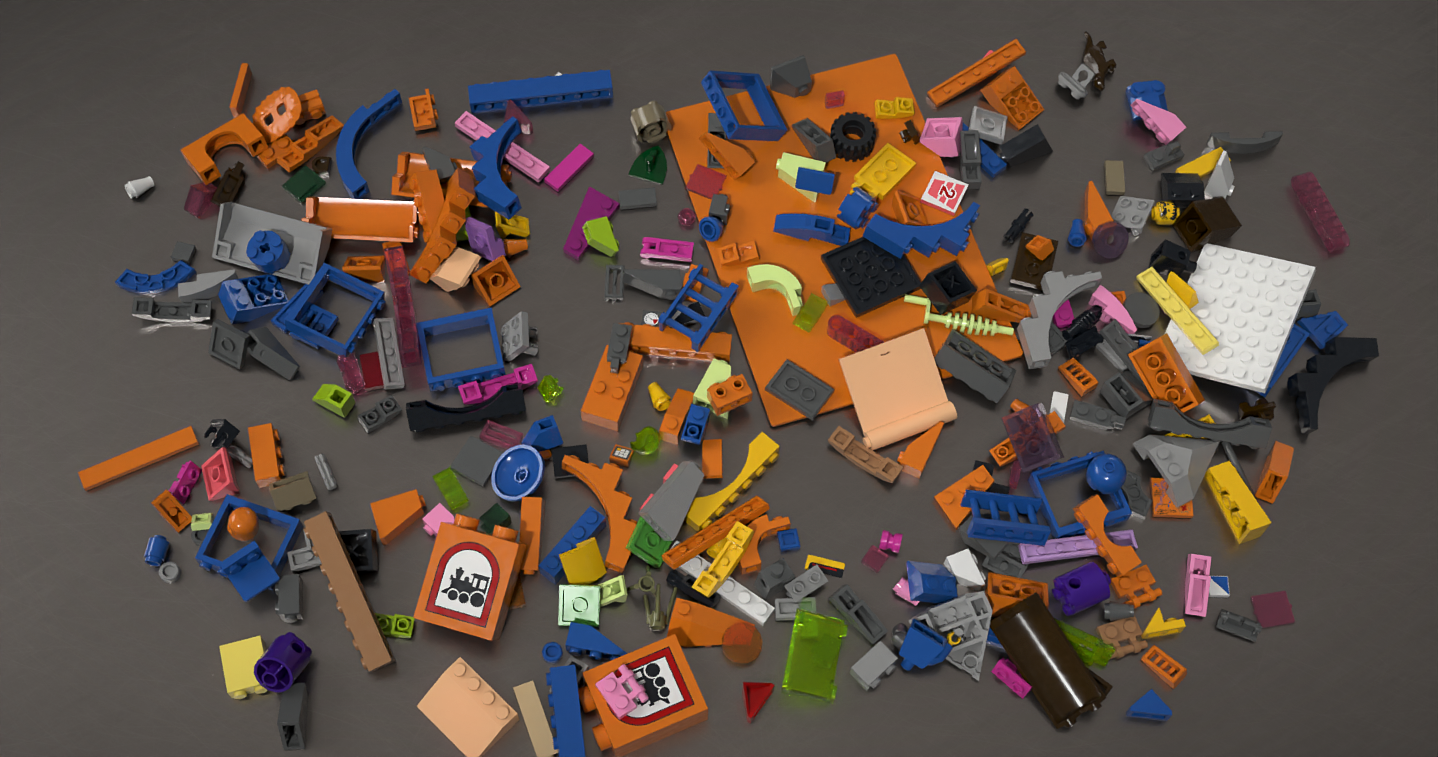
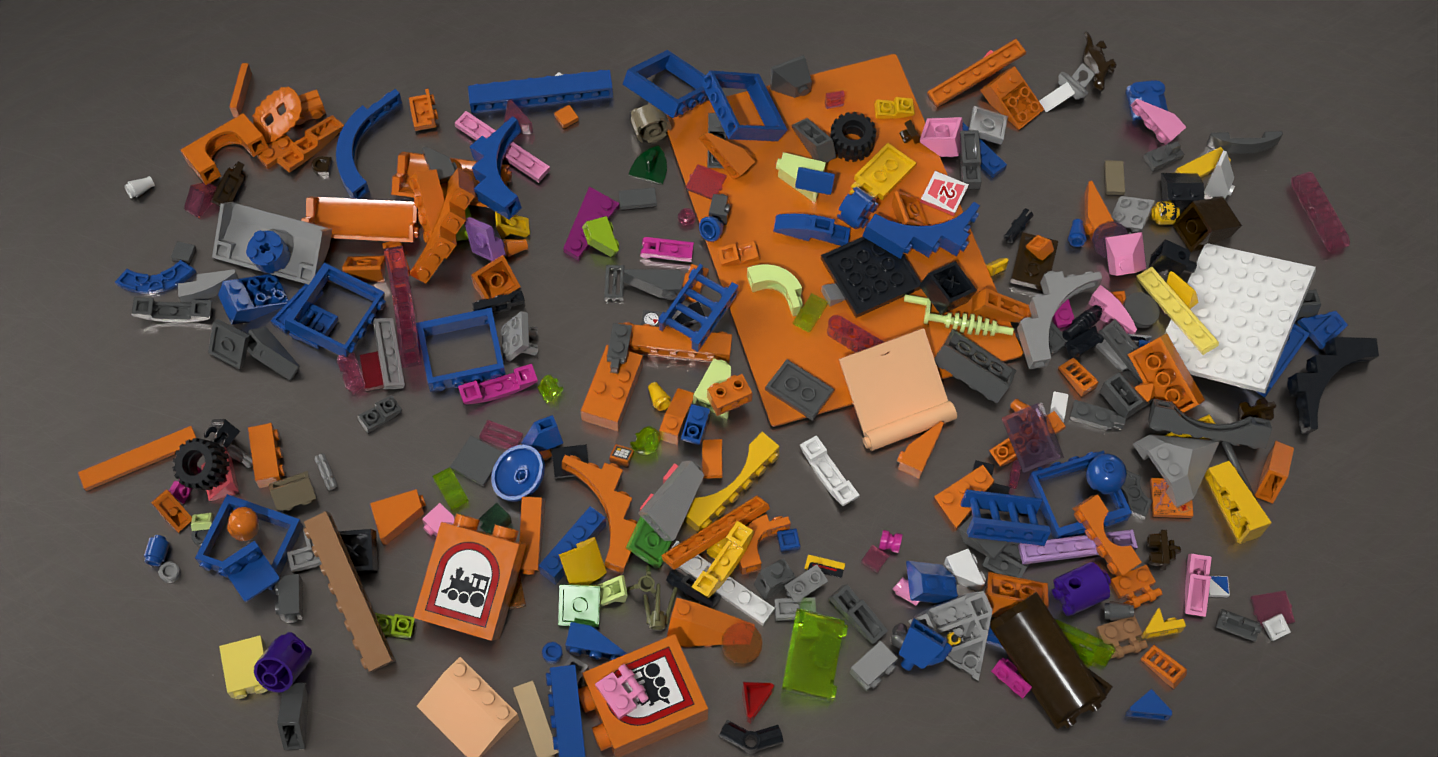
(187, 461): none -> black tyre
(303, 184): clear green piece -> none
(335, 399): lime slope -> none
(456, 269): light nougat slope -> none
(500, 302): none -> black hinge
(506, 400): black arch -> none
(566, 116): none -> orange tile
(569, 167): dark pink tile -> none
(637, 81): none -> blue window
(764, 738): none -> black piece
(828, 472): none -> white slope
(864, 458): medium nougat slope -> none
(1025, 147): black slope -> none
(1057, 97): none -> white sticker
(1125, 254): none -> bright pink slope
(1146, 390): none -> orange slope
(1162, 557): none -> dark brown hips
(1276, 627): none -> white tile

